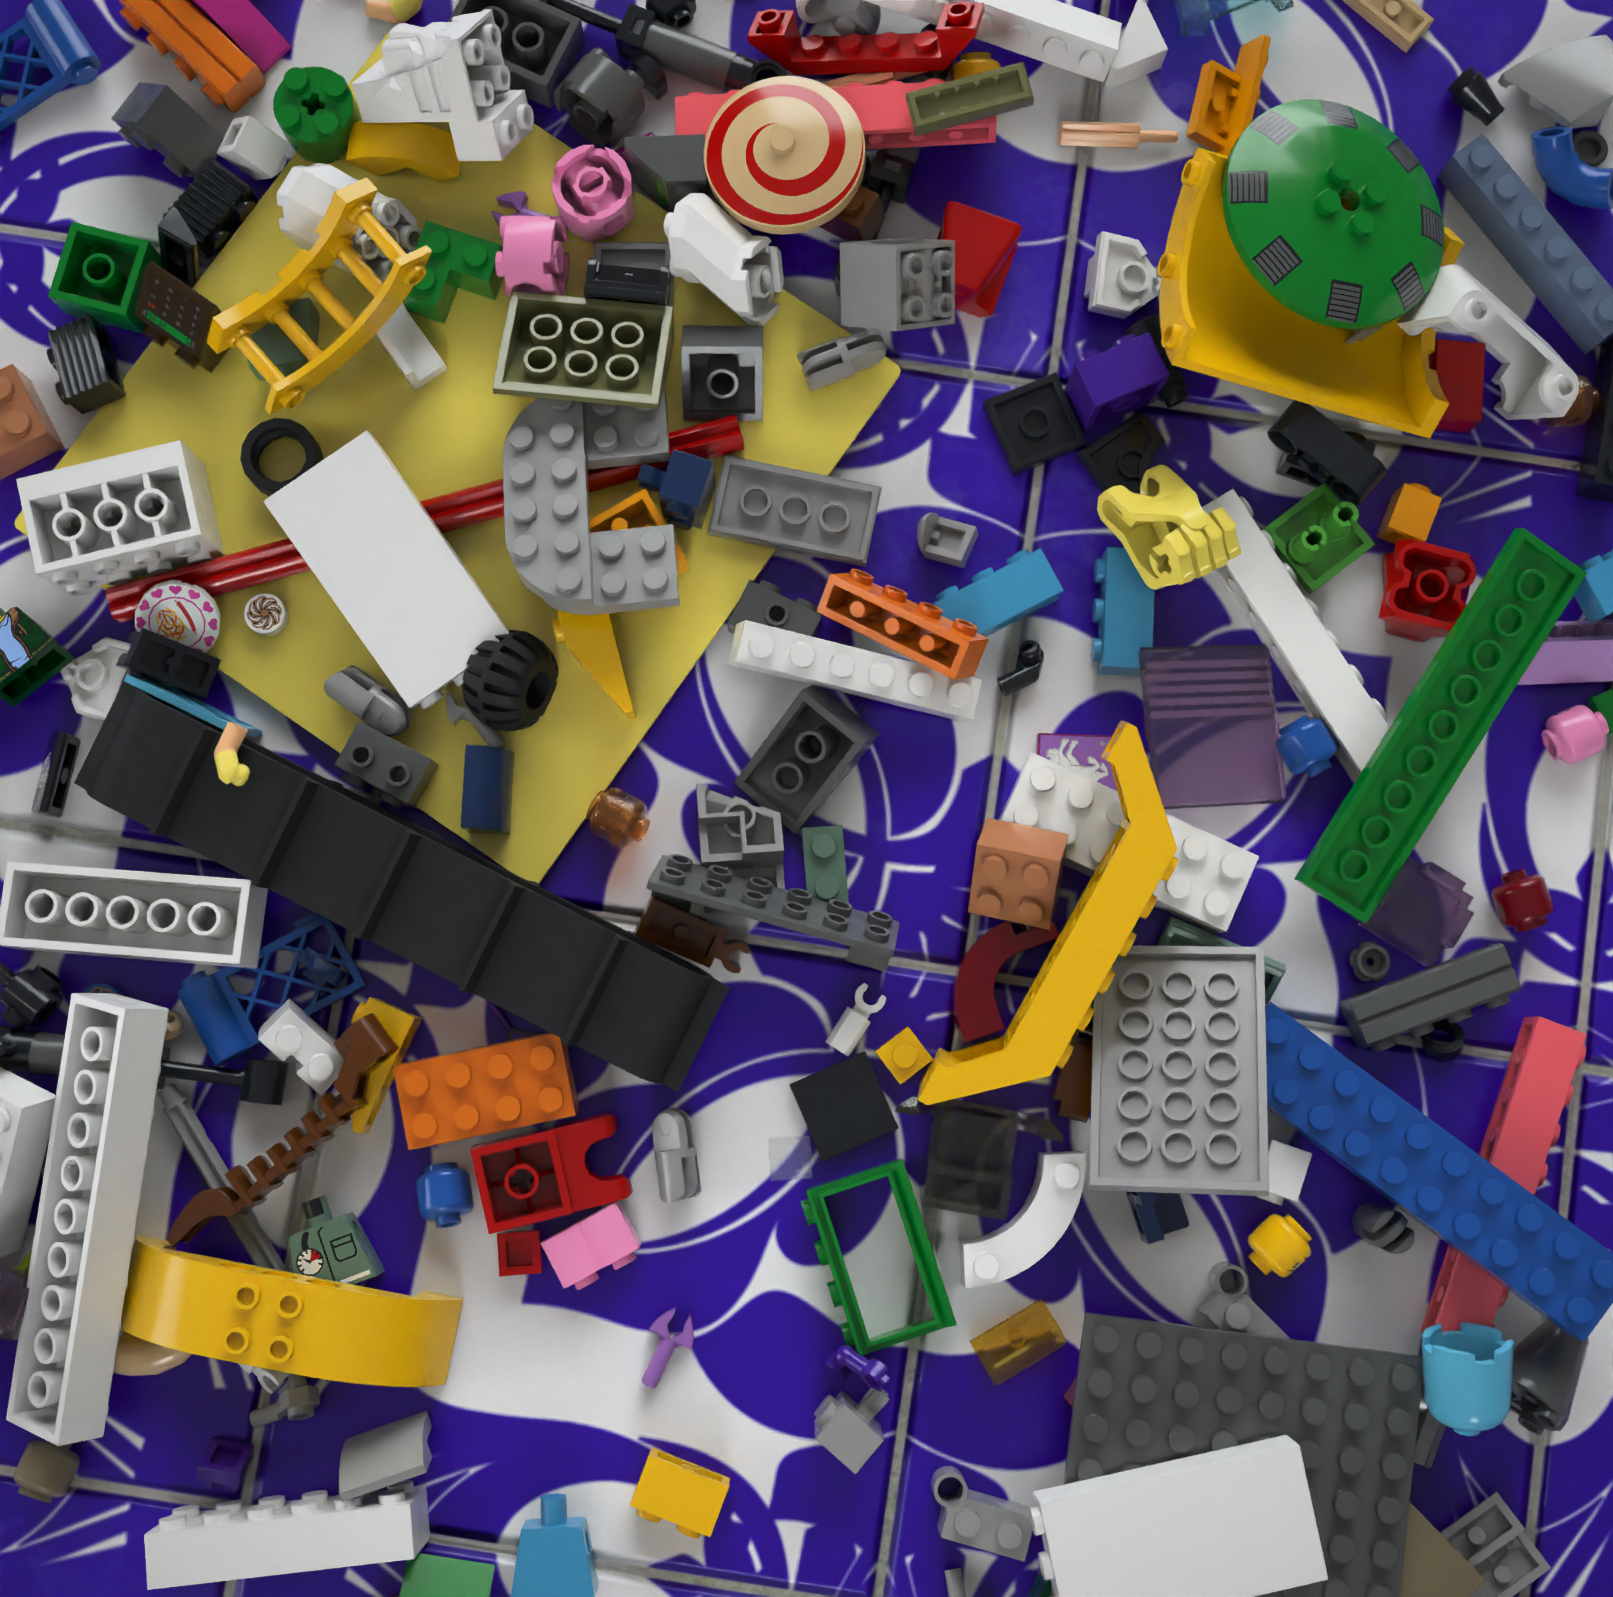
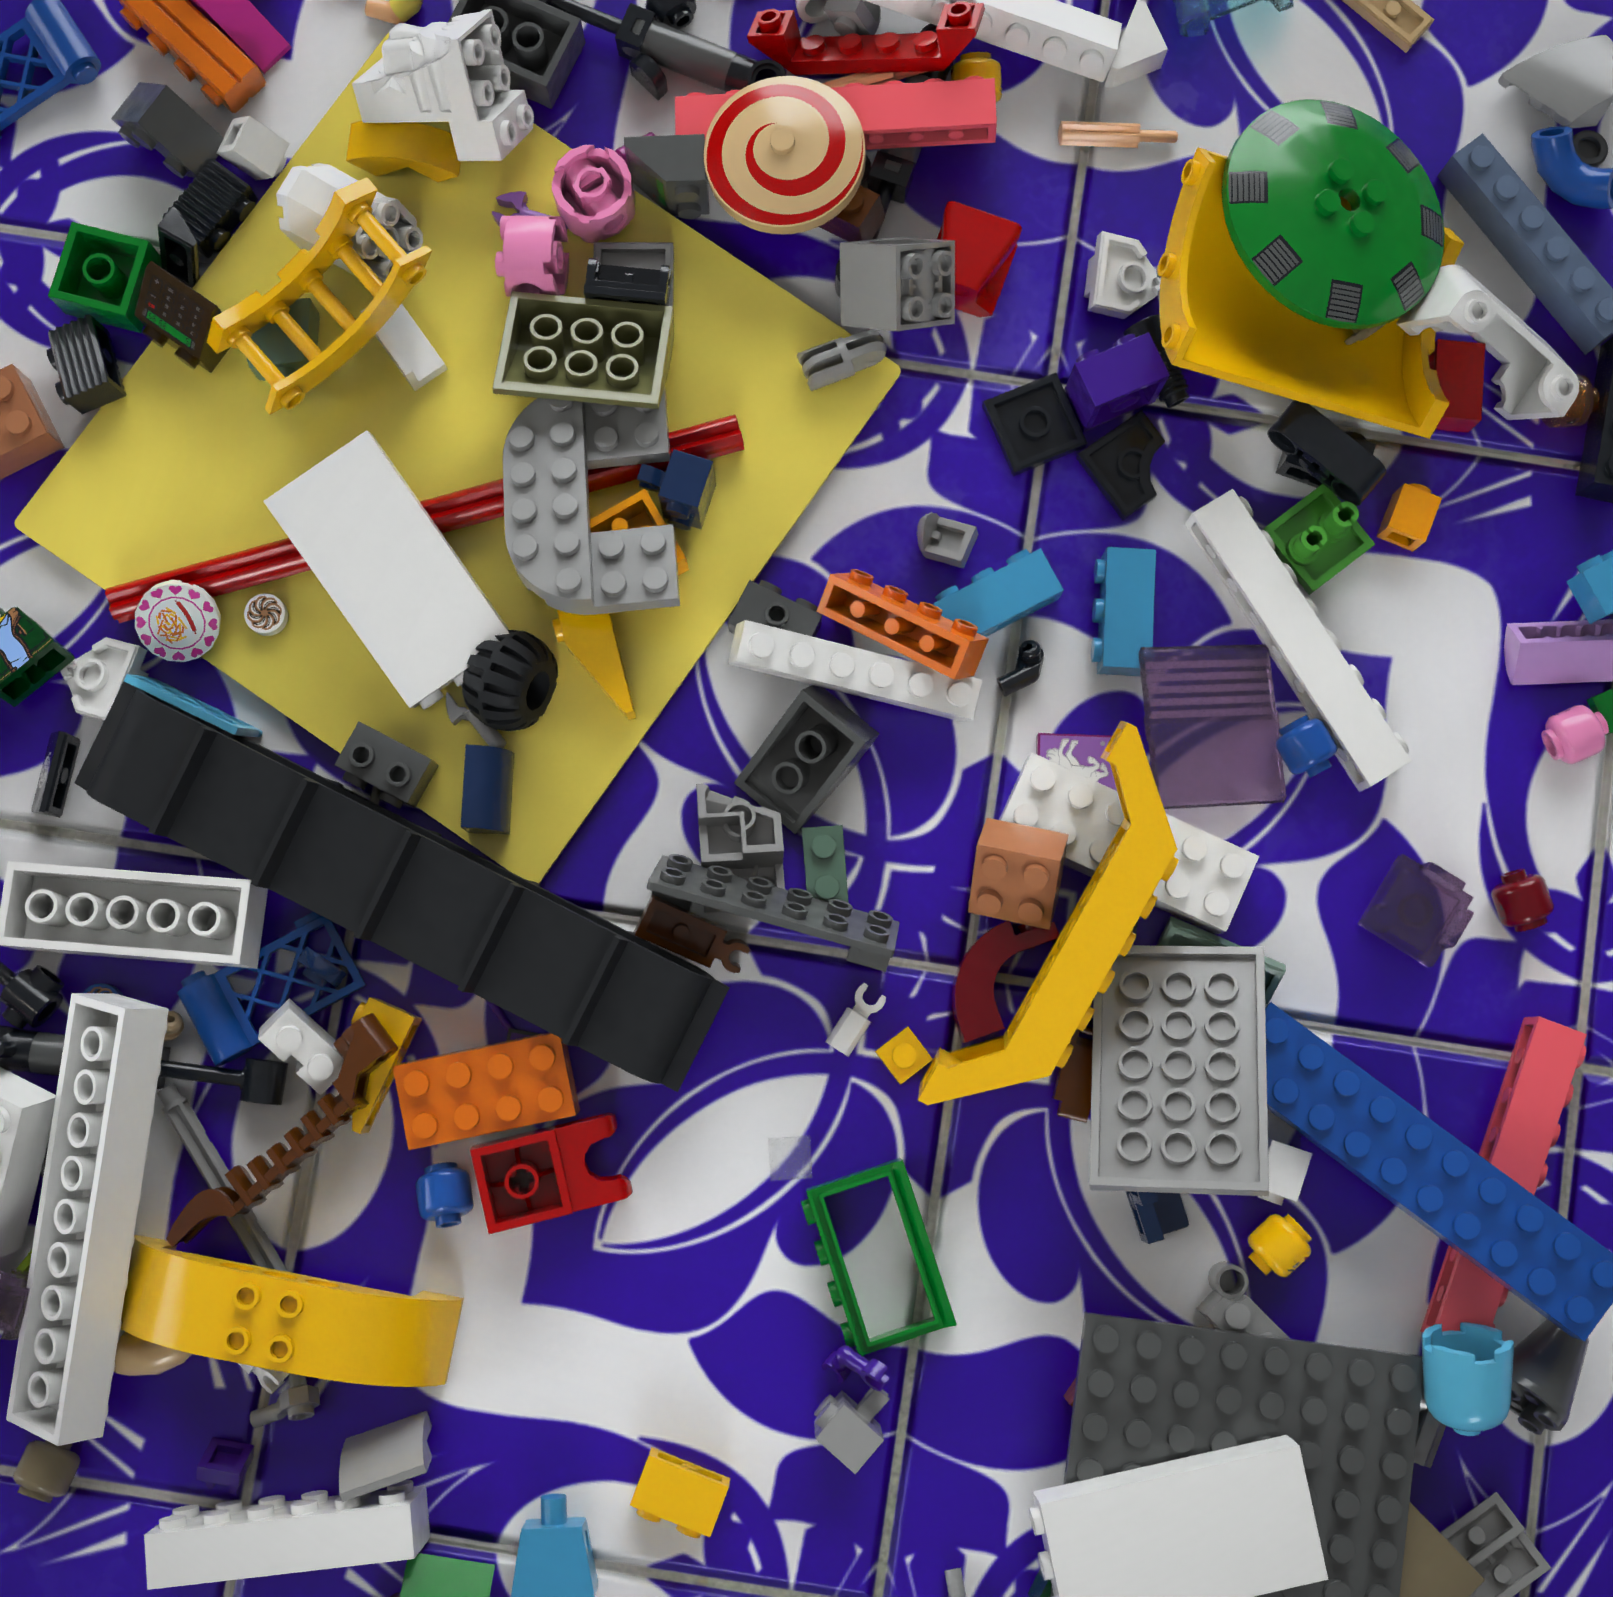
(120, 518): white brick -> none
(169, 663): black hinge -> none
(226, 757): arm -> none
(262, 436): black tyre -> none
(316, 112): green brick -> none
(332, 1247): sand green torso -> none
(369, 701): light grey arm -> none
(454, 263): green brick -> none
(520, 1252): red plate -> none
(591, 1245): bright pink brick -> none
(600, 98): dark grey brick -> none
(618, 817): clear orange head -> none
(666, 1346): medium lavender bar -> none
(675, 1155): light grey arm -> none
(722, 372): dark grey slope -> none
(724, 258): white brick -> none
(794, 510): light grey tile -> none
(843, 1106): black tile -> none
(969, 99): olive plate -> none
(972, 1154): clear smoke piece -> none
(982, 1519): light grey hinge -> none
(1018, 1342): clear yellow slope -> none
(1033, 1229): white brick -> none
(1168, 529): light yellow piece -> none
(1228, 98): light orange bracket -> none
(1380, 958): dark grey plate -> none
(1382, 1227): dark grey arm -> none
(1424, 589): red piece -> none
(1430, 996): dark grey brick -> none
(1441, 725): green plate -> none
(1444, 1052): black piece -> none
(1475, 96): black cone -> none

